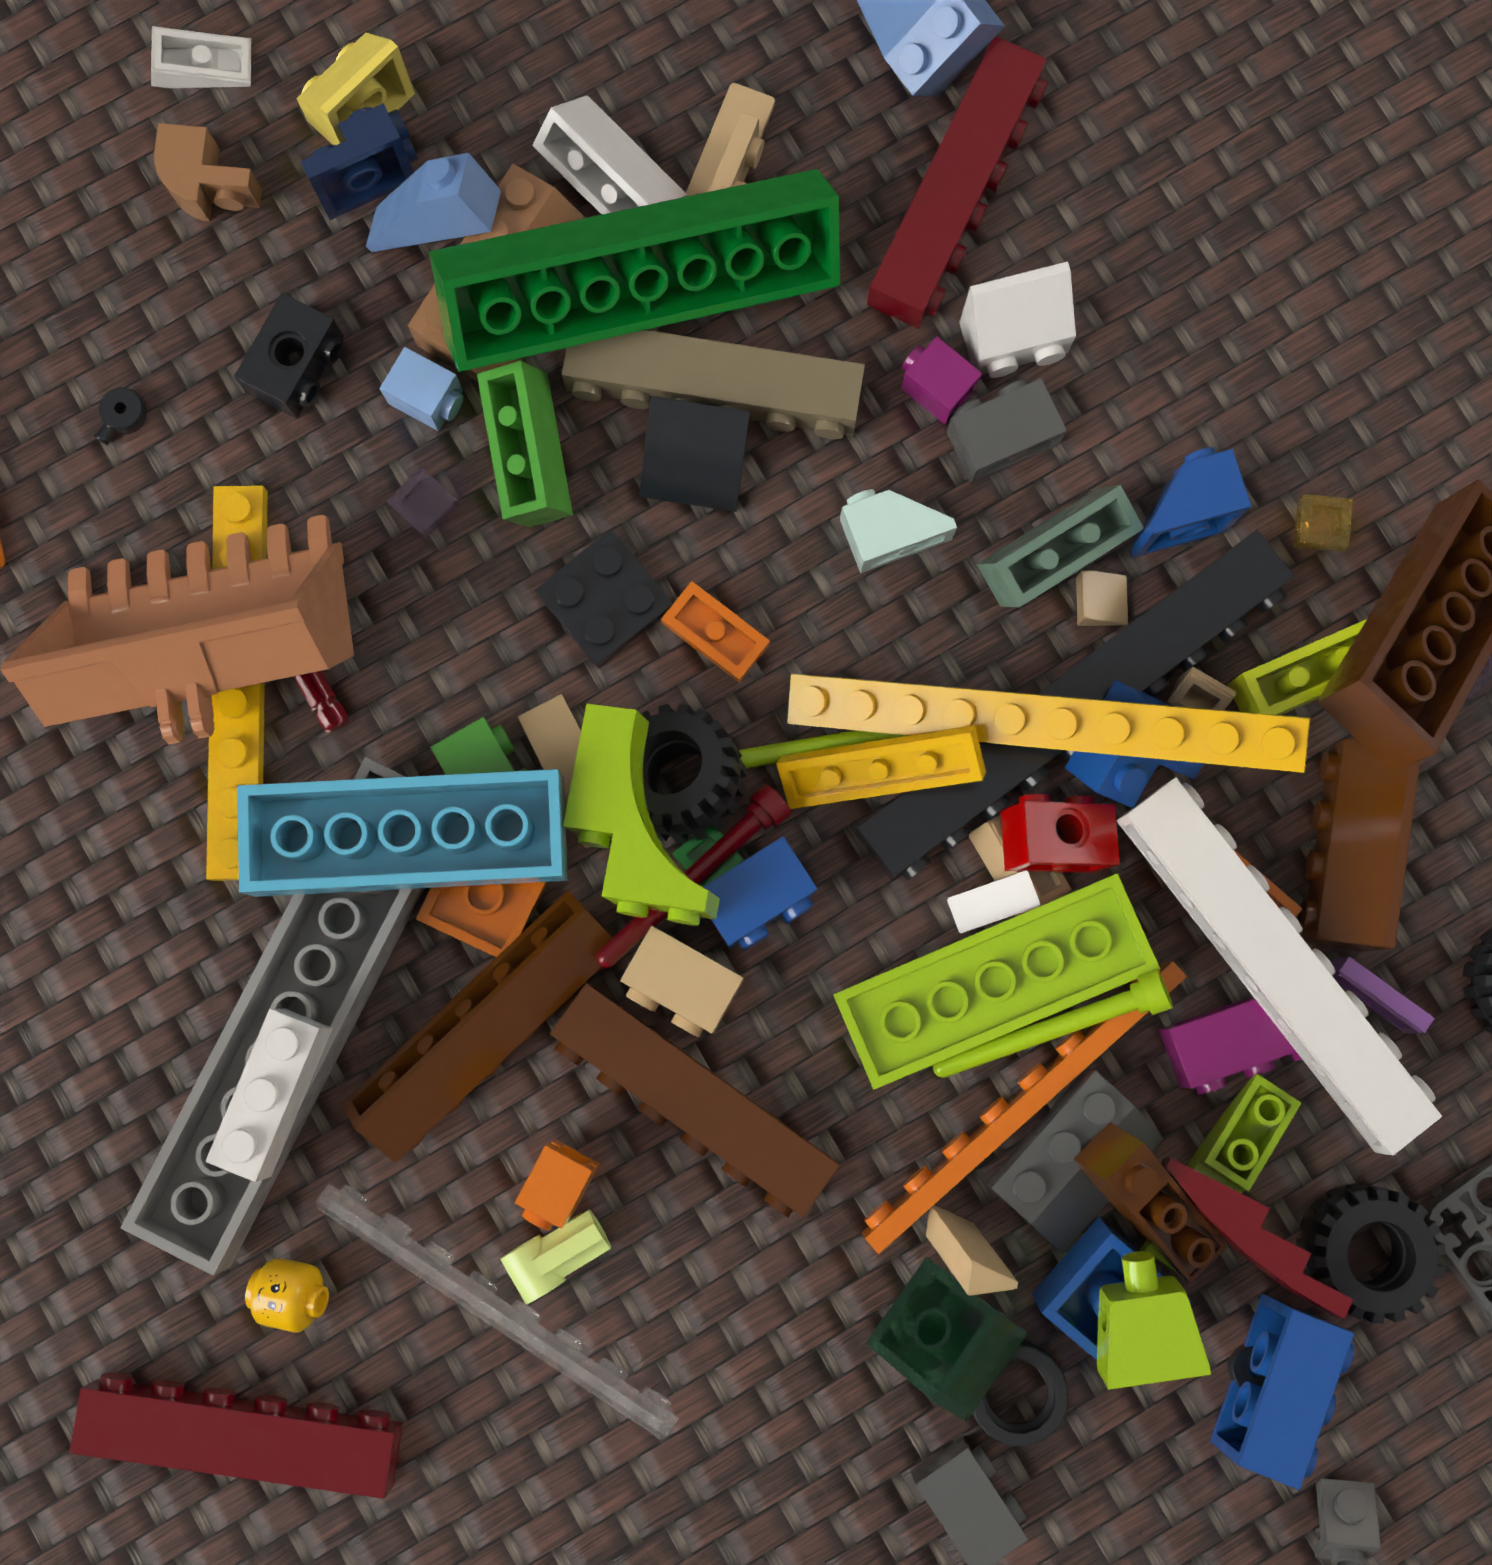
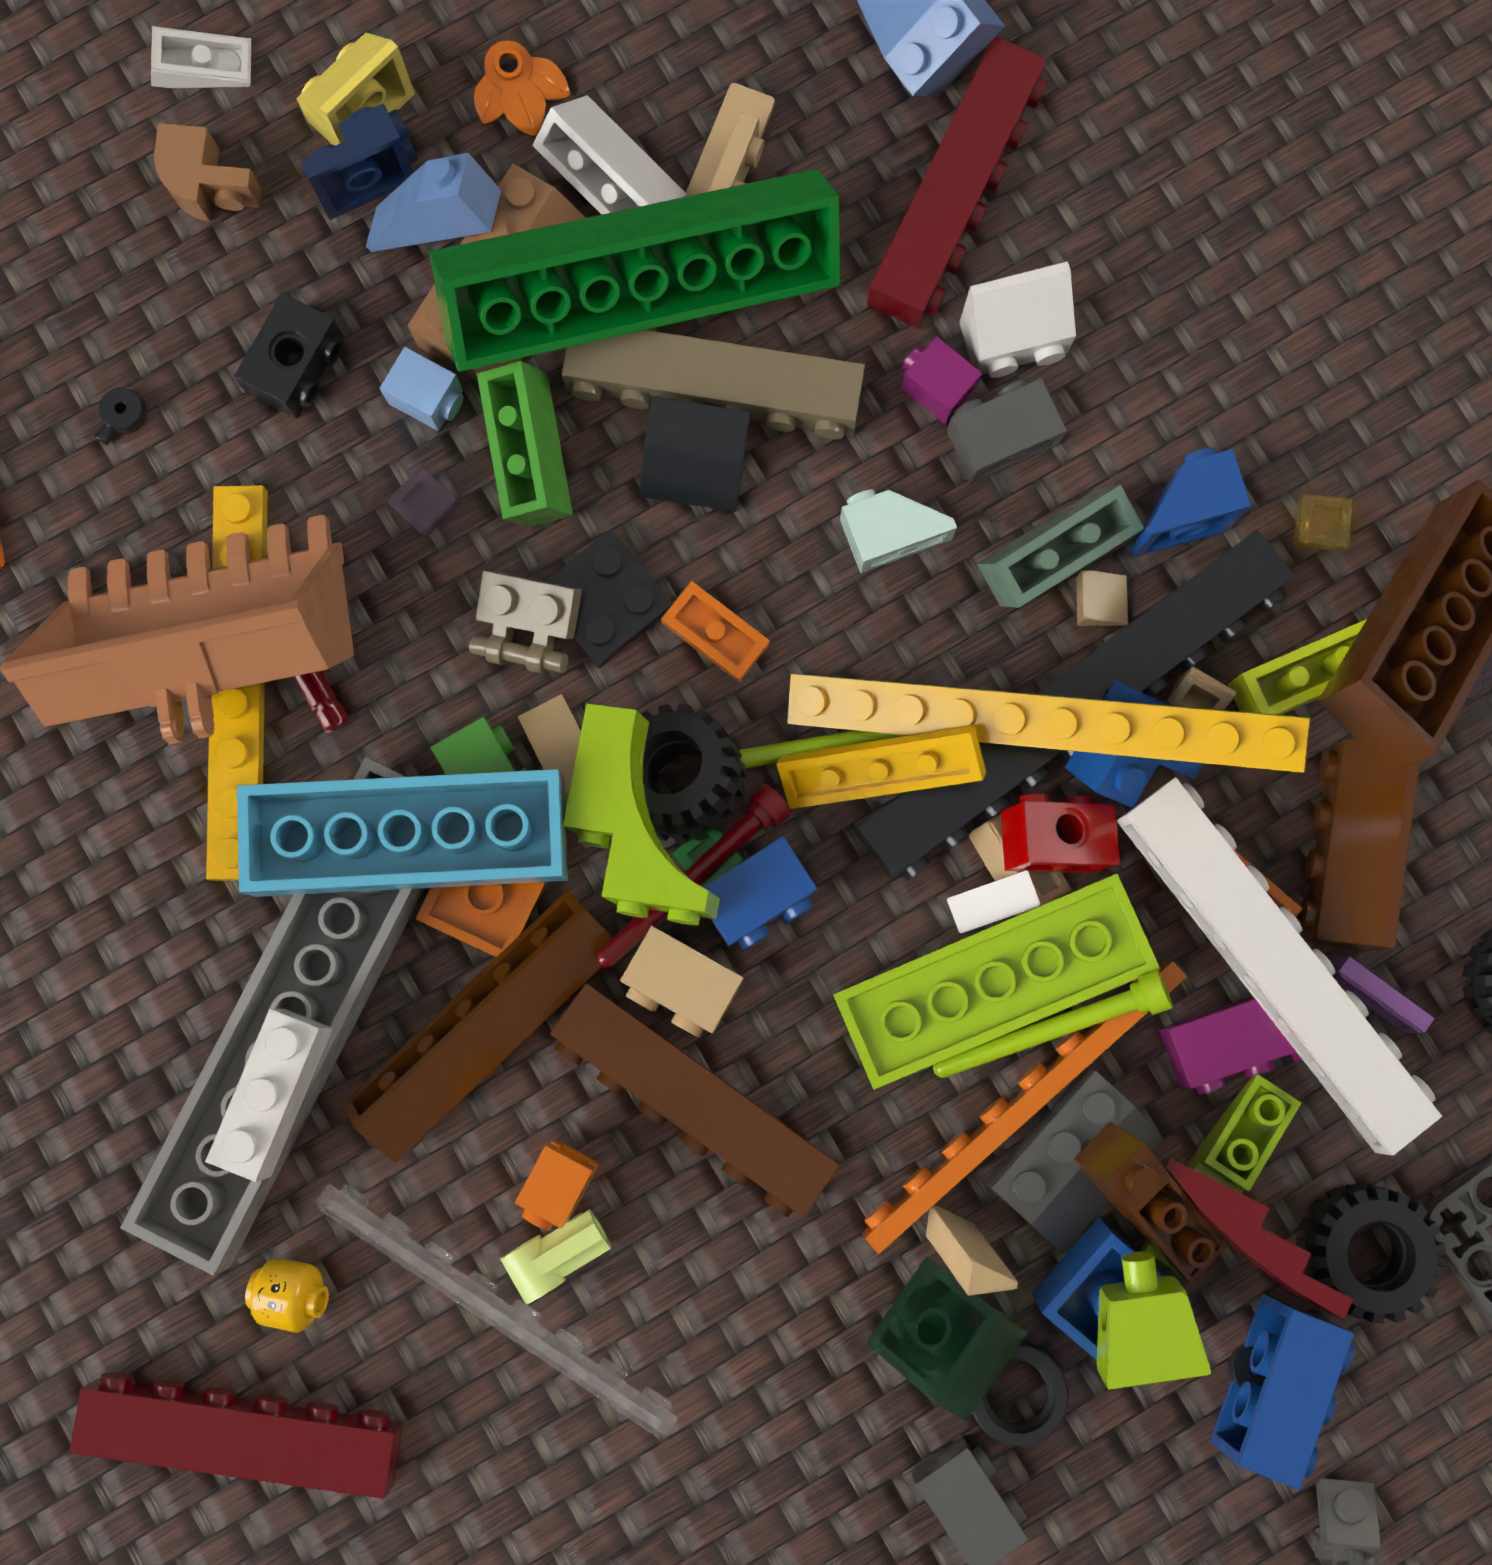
(521, 92): none -> orange plate
(526, 605): none -> plate

